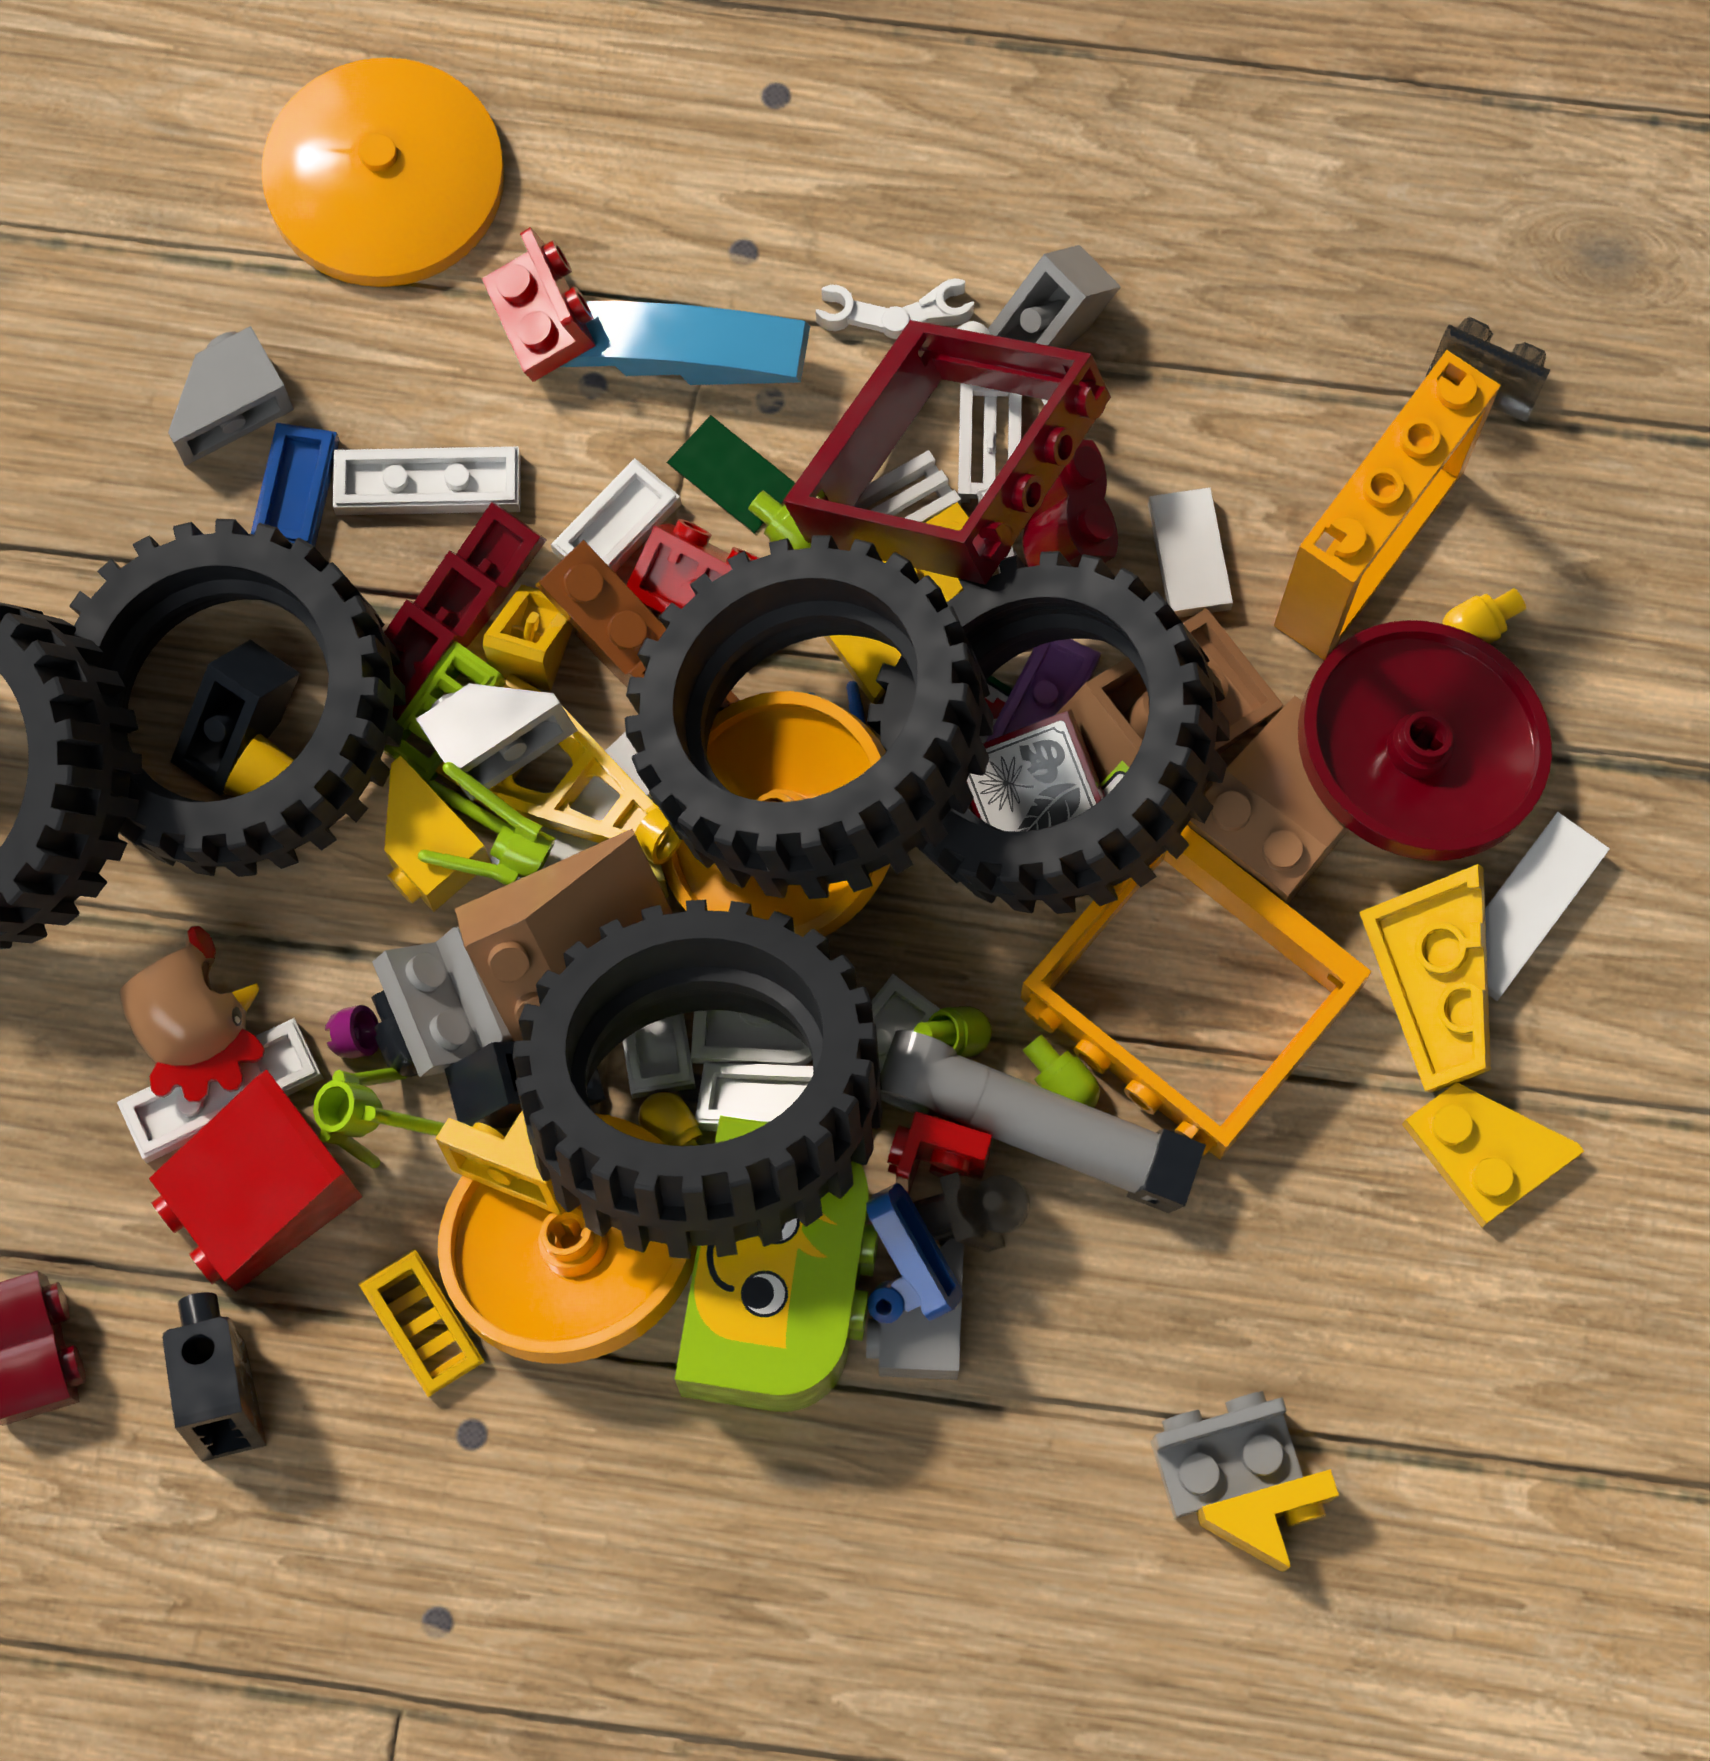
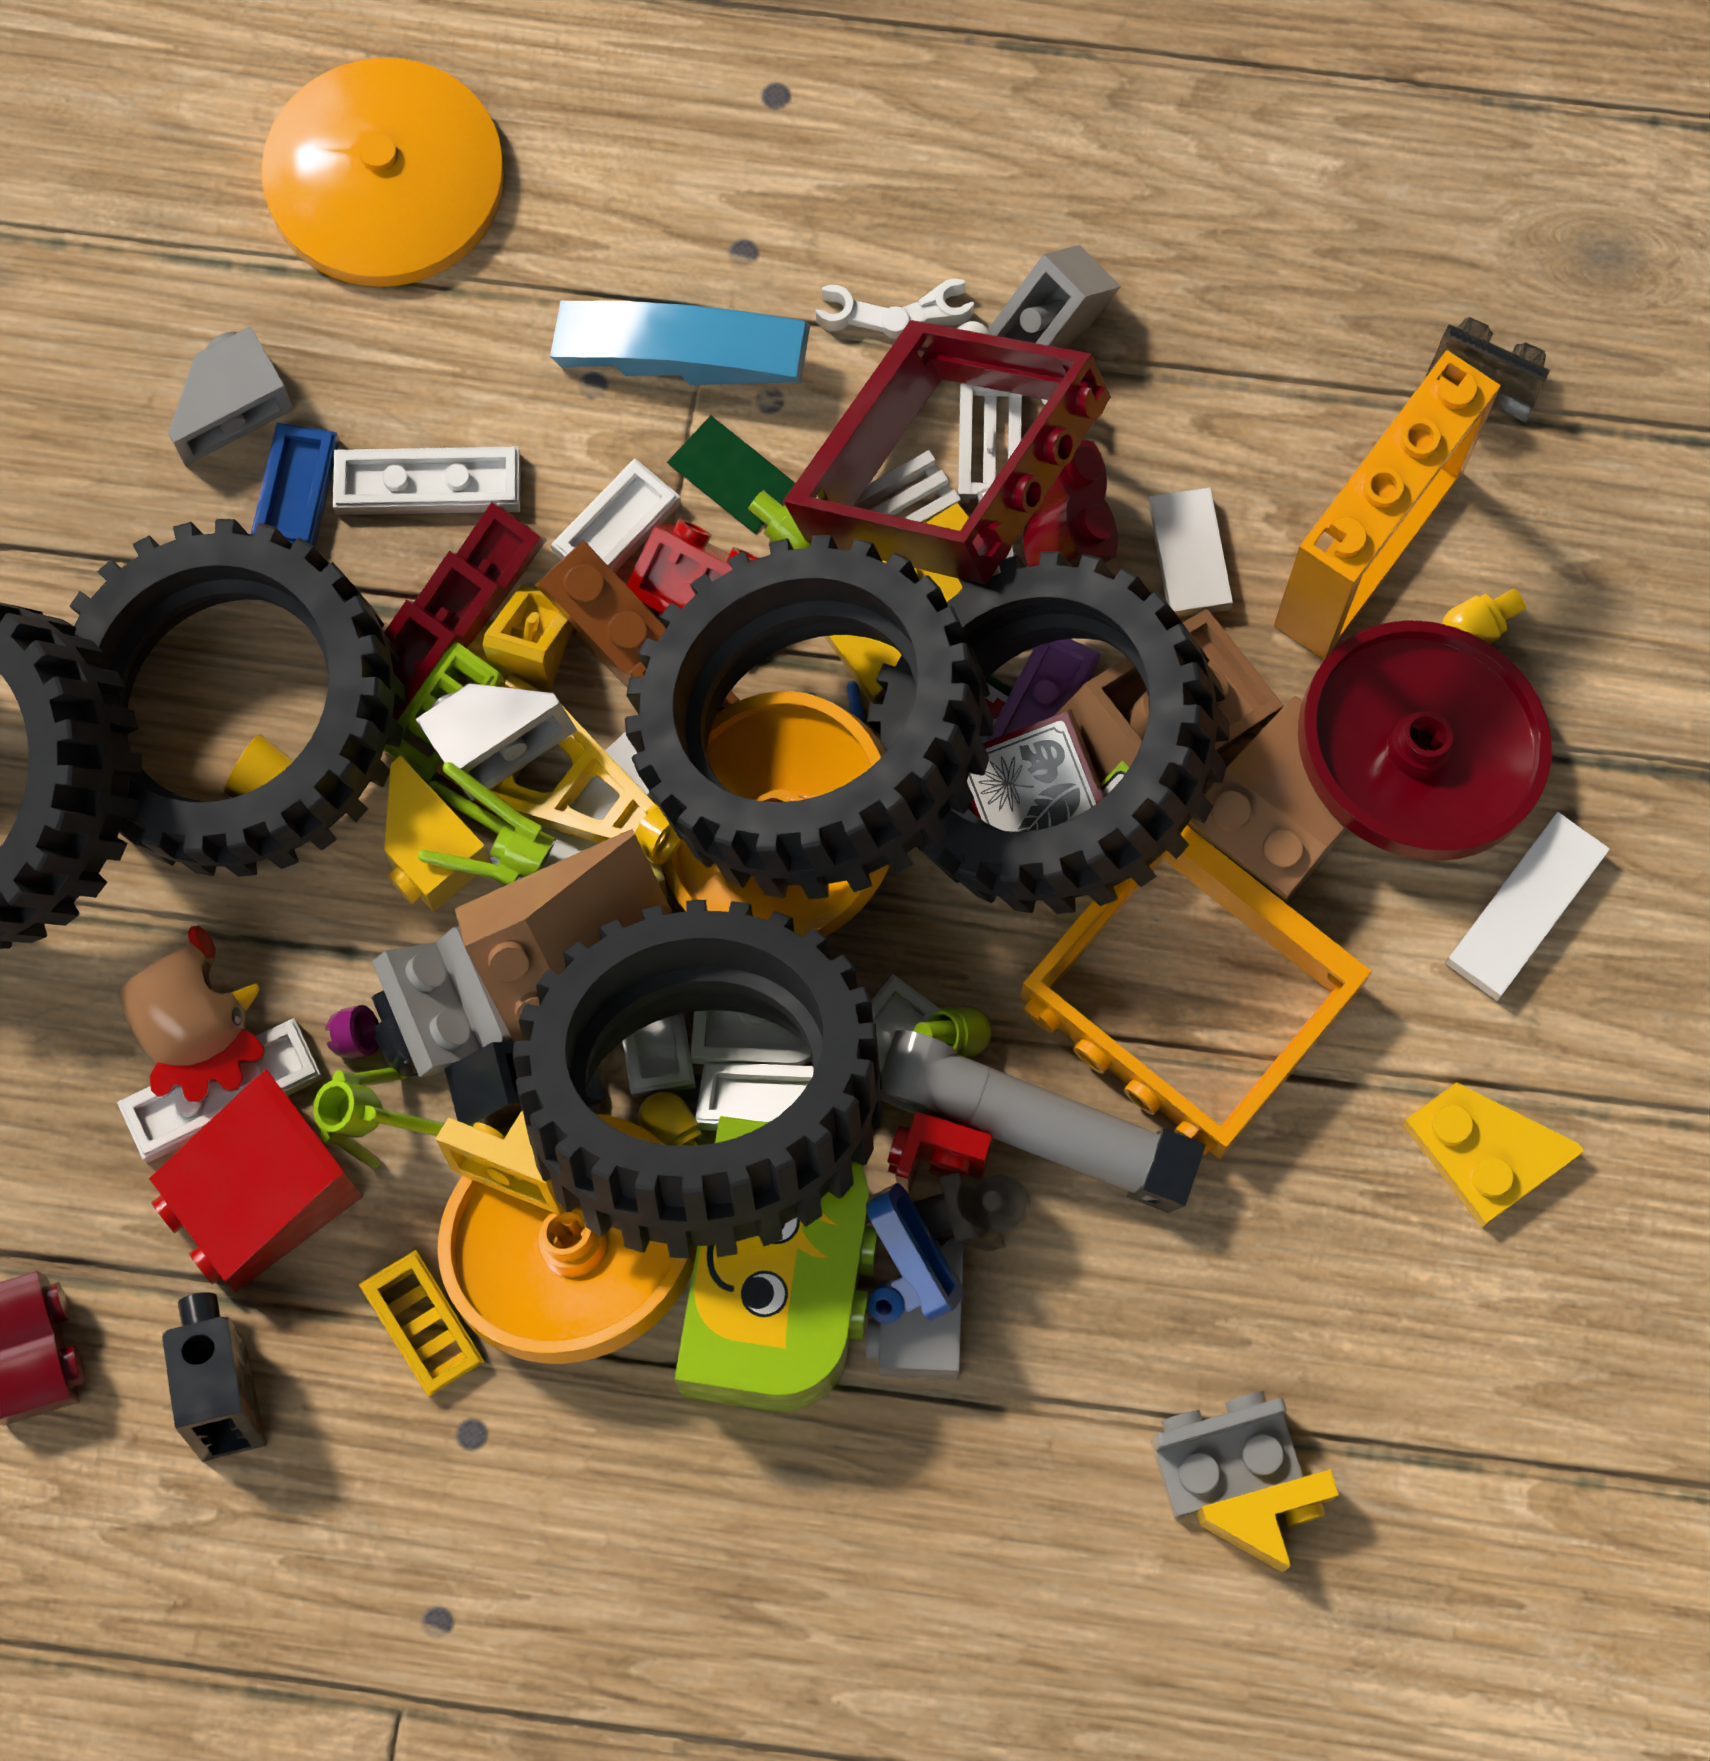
(235, 702): black slope -> none
(539, 308): bracket -> none
(1063, 1073): lime cylinder -> none
(1437, 974): yellow wing -> none

